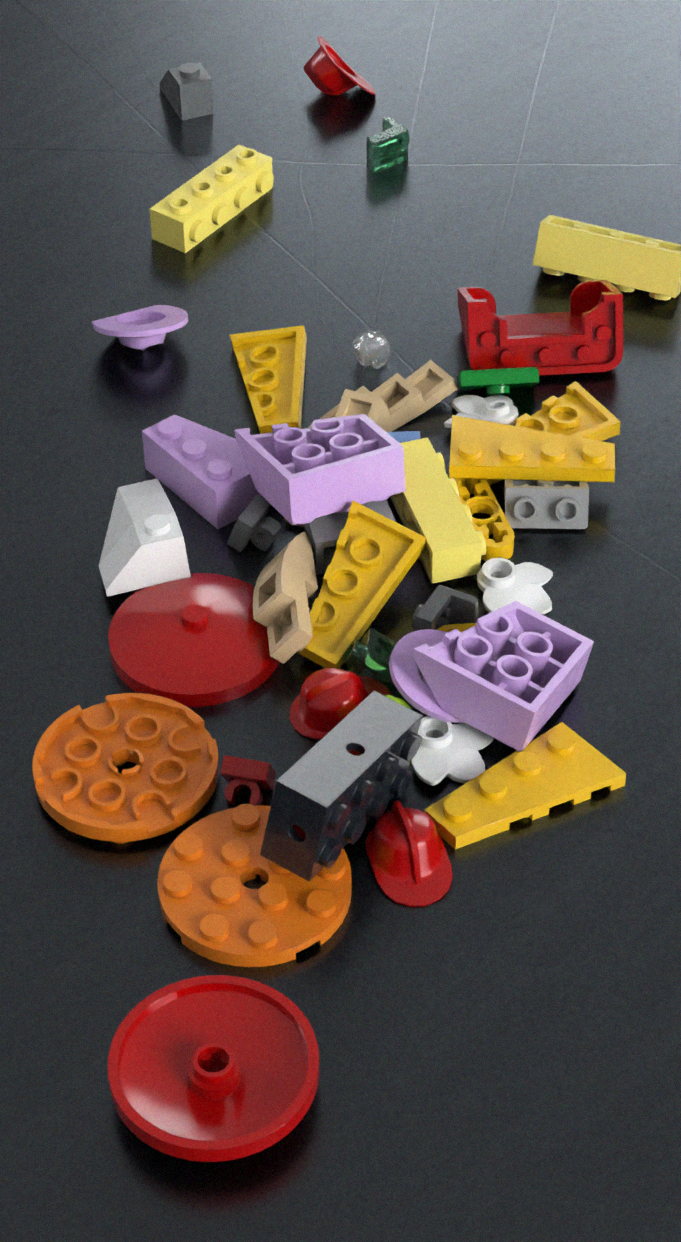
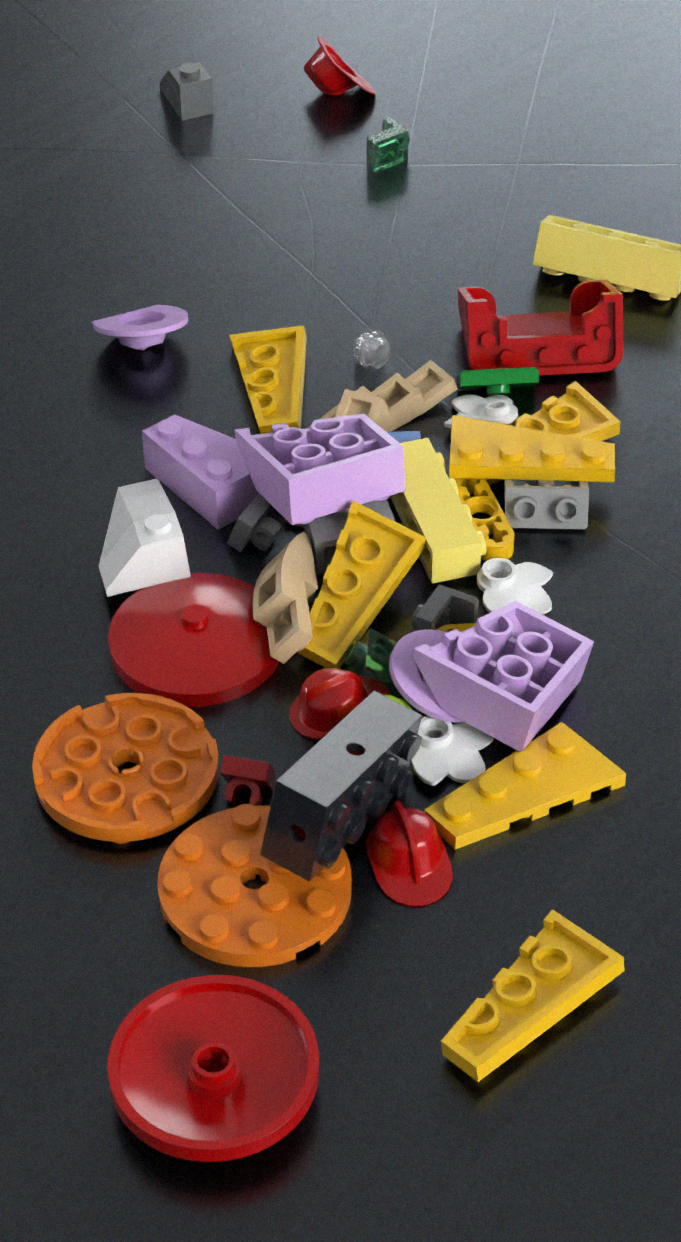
(211, 198): light yellow brick -> none
(538, 990): none -> yellow wing

